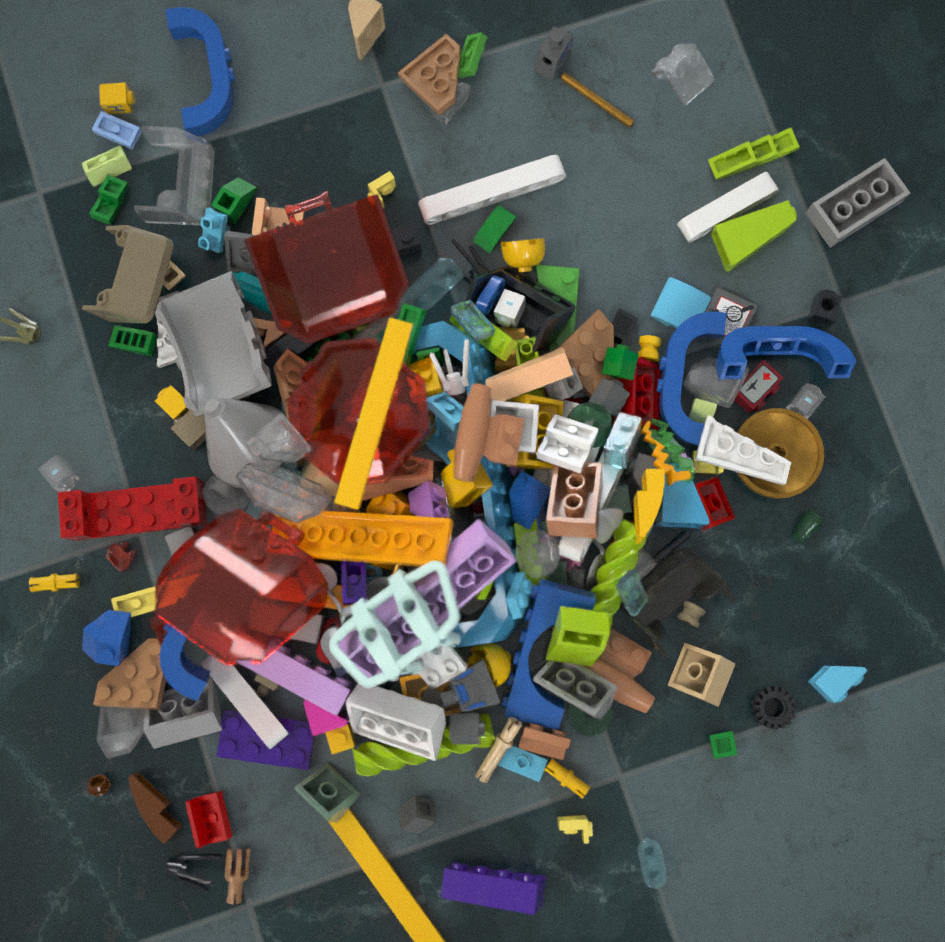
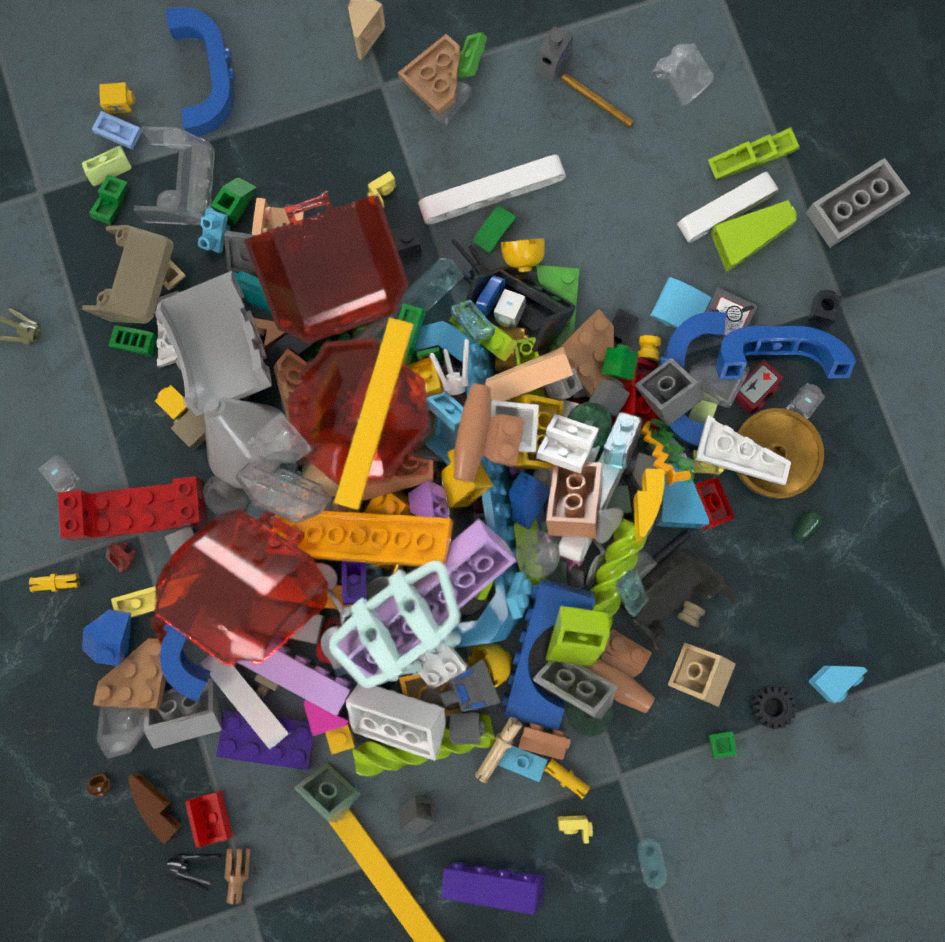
(670, 391): none -> dark grey slope

